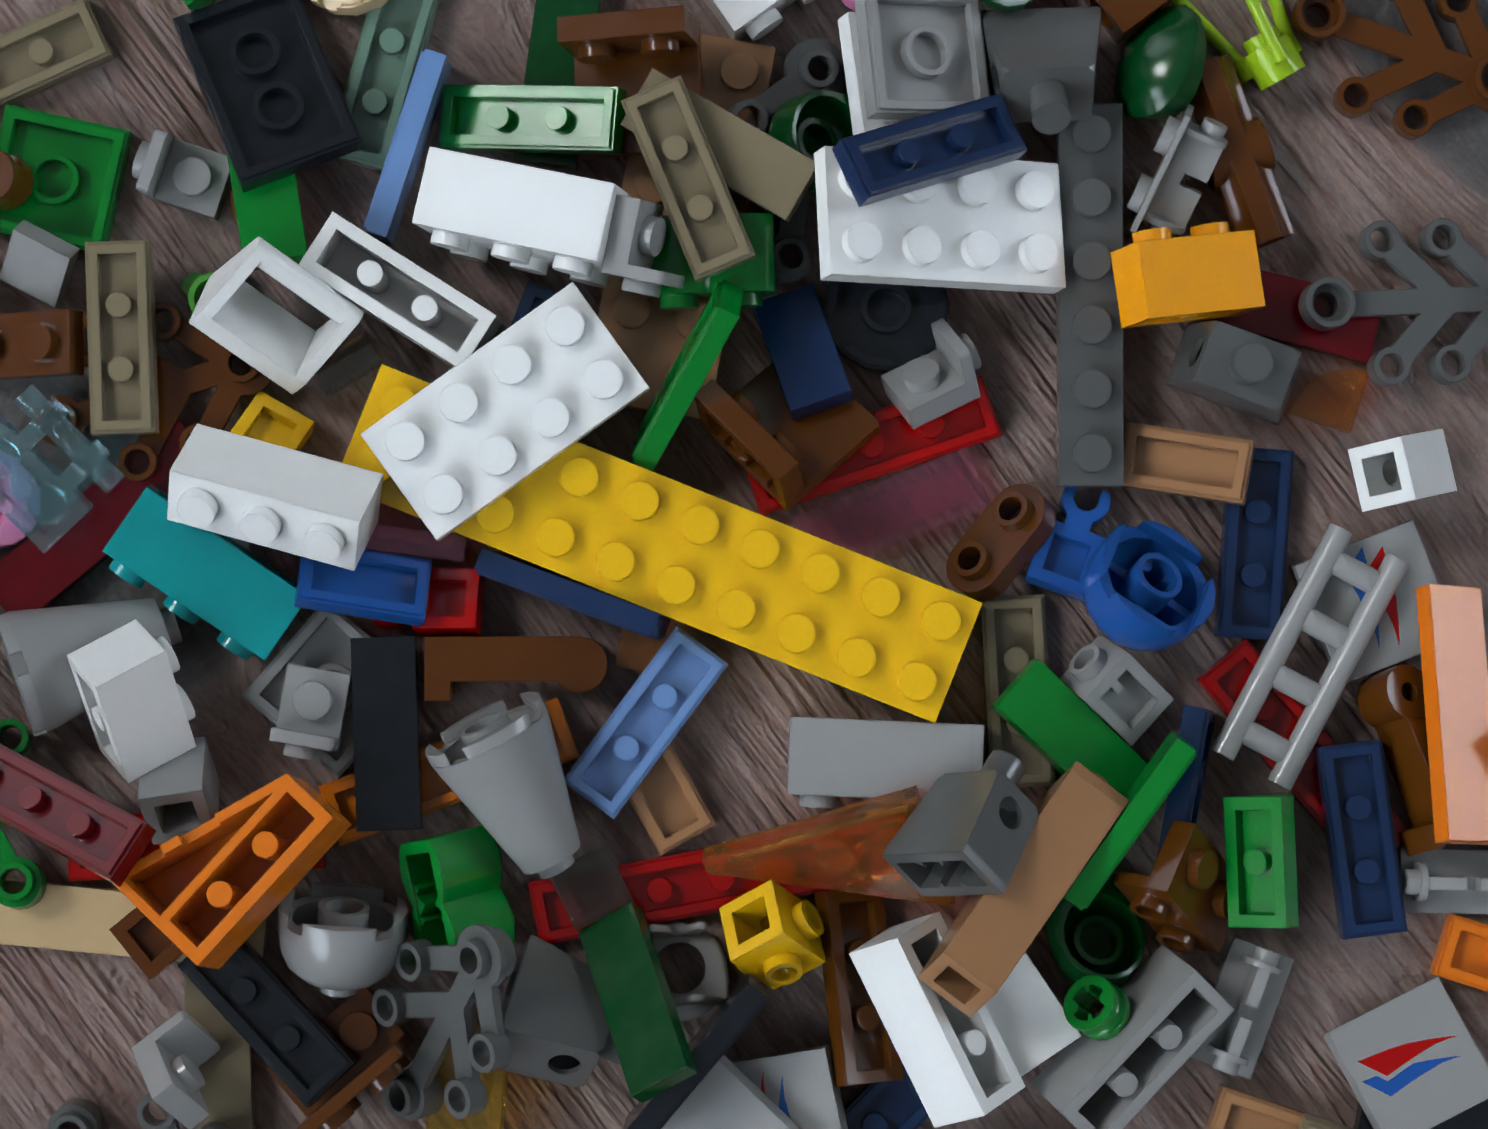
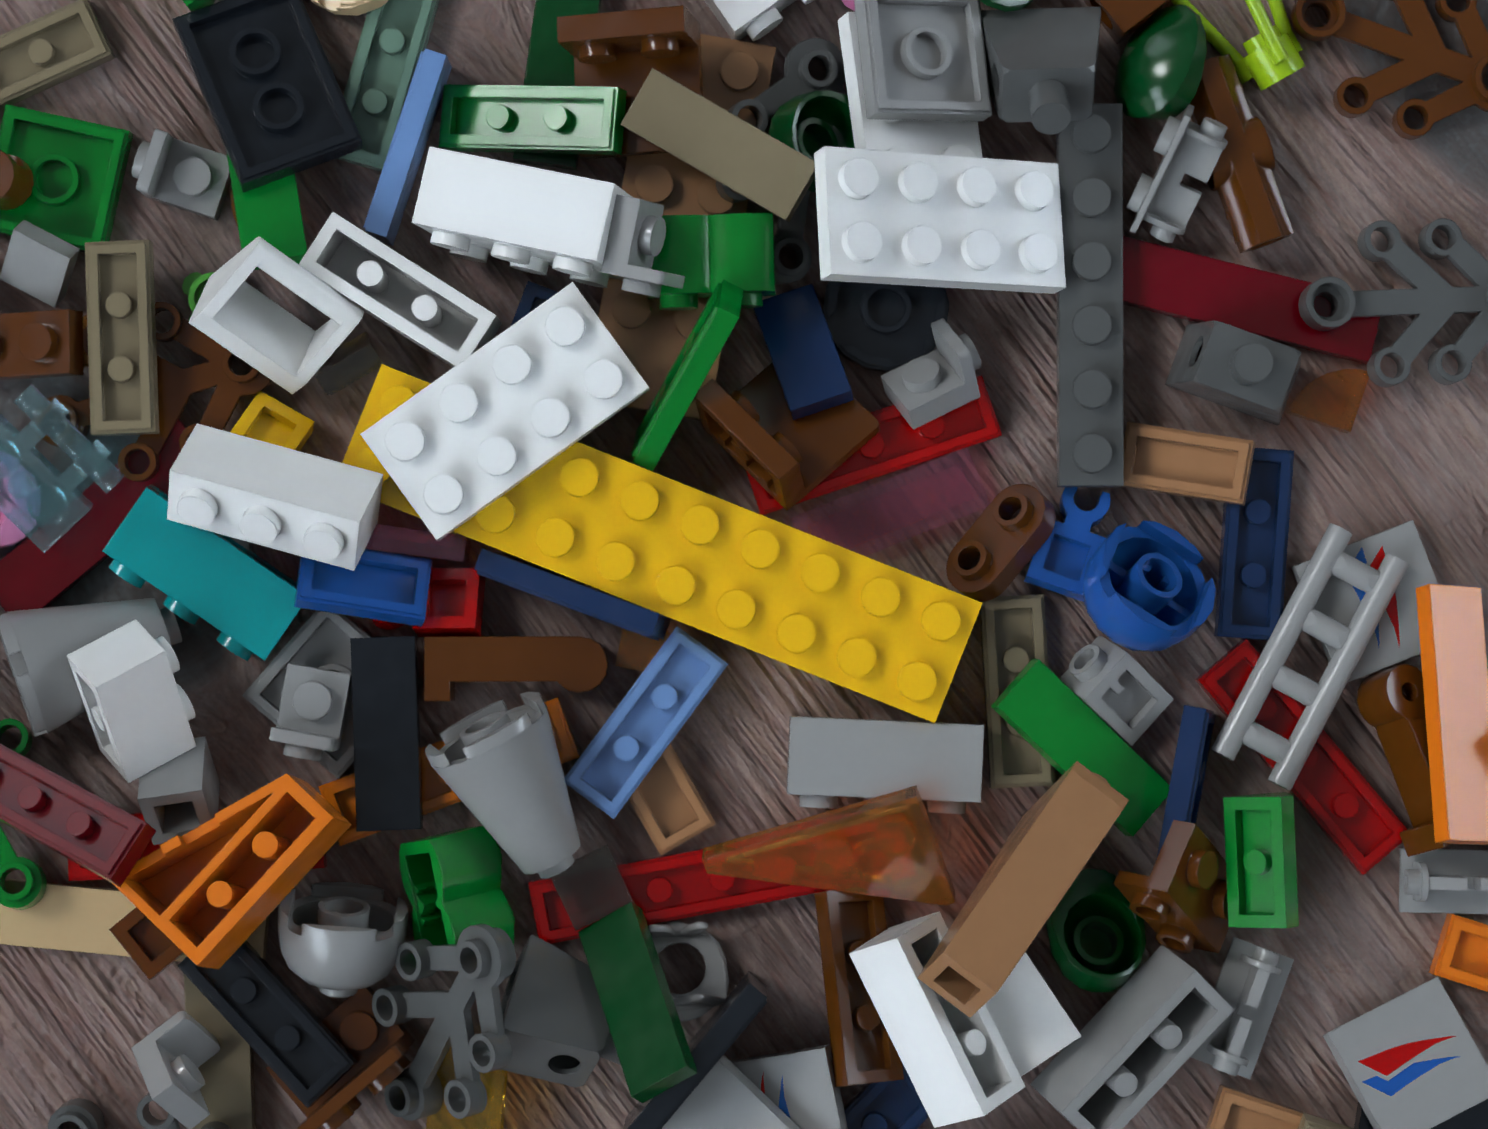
(688, 179): dark tan tile -> none
(773, 935): yellow brick -> none
(929, 149): dark blue tile -> none
(966, 831): dark grey torso -> none
(1110, 1020): green bush -> none
(1144, 800): green tile -> none
(1187, 276): light orange brick -> none
(1360, 839): dark blue tile -> none
(1402, 469): white brick -> none

